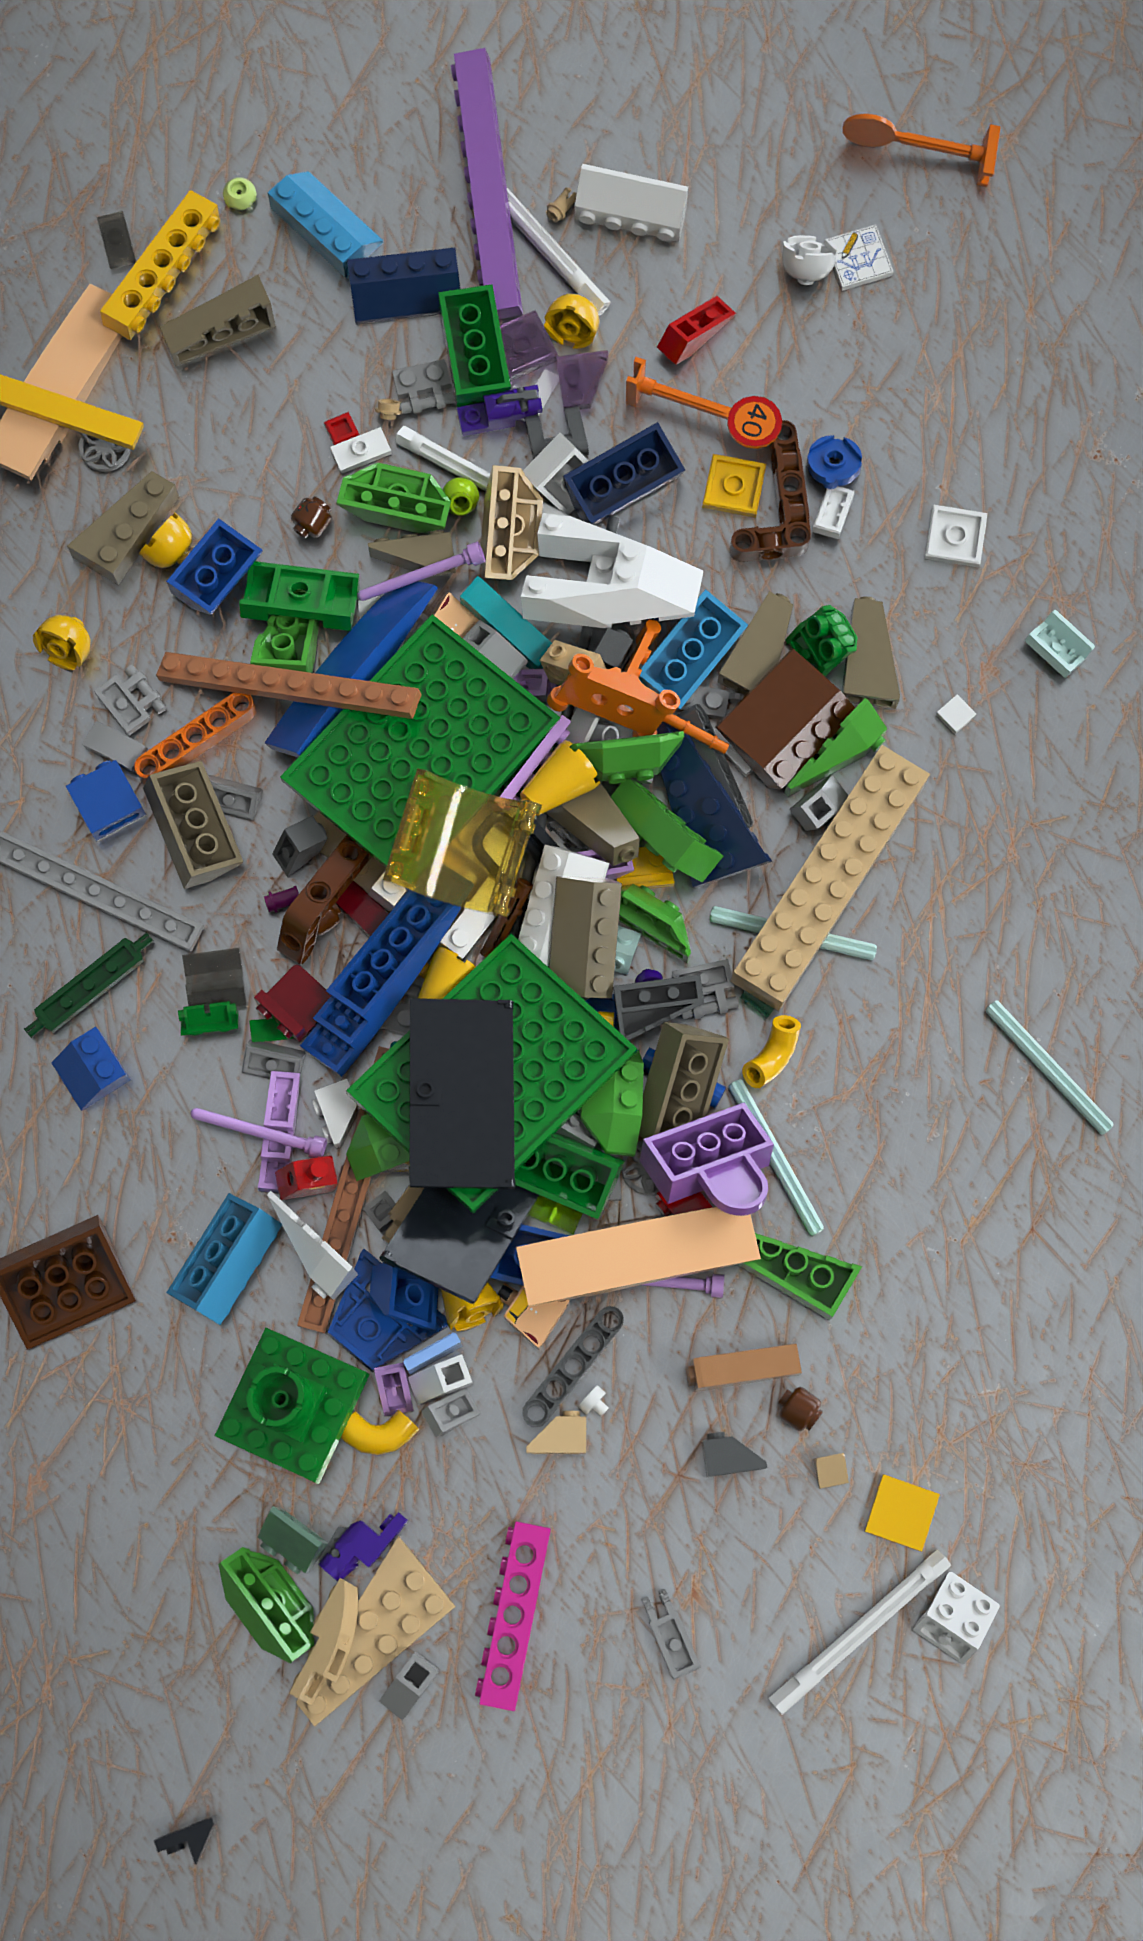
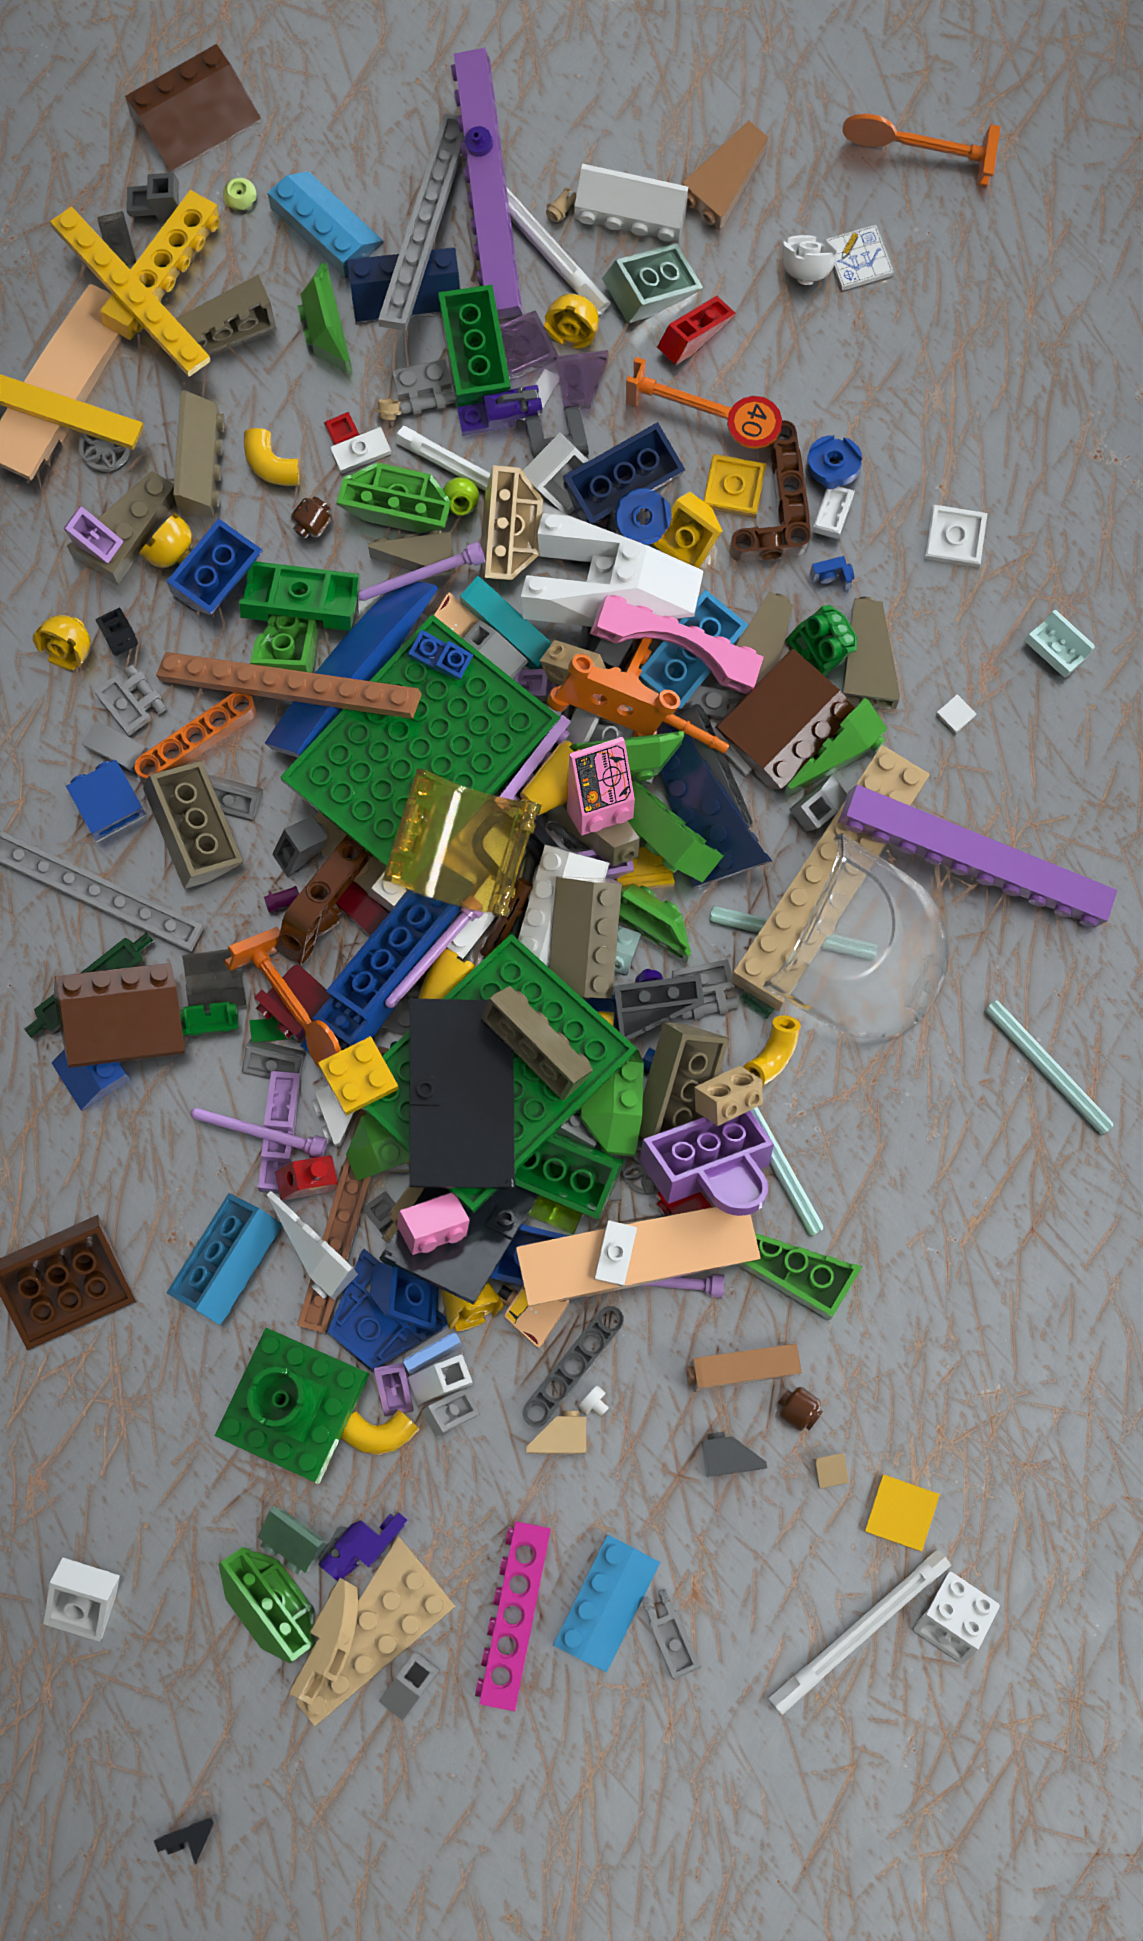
(80, 1599): none -> white slope
(92, 535): none -> lavender slope
(117, 631): none -> black slope
(118, 1015): none -> reddish brown slope
(130, 291): none -> yellow plate
(157, 198): none -> dark grey brick
(193, 108): none -> reddish brown slope
(197, 456): none -> dark tan slope
(257, 949): none -> orange piece
(266, 464): none -> yellow cylinder
(323, 321): none -> bright green wedge
(358, 1076): none -> yellow plate
(423, 226): none -> light grey plate
(432, 954): none -> lavender piece
(433, 1223): none -> bright pink brick
(439, 656): none -> blue slope
(479, 141): none -> dark purple tile
(536, 1042): none -> dark tan slope
(600, 787): none -> bright pink slope
(606, 1603): none -> dark azure slope
(615, 1253): none -> white plate
(630, 505): none -> blue plate
(650, 282): none -> sand green slope
(691, 531): none -> yellow slope
(725, 174): none -> medium nougat slope
(728, 1095): none -> tan brick
(730, 664): none -> bright pink arch
(830, 569): none -> blue bracket
(868, 950): none -> clear windscreen
(977, 856): none -> medium lavender brick

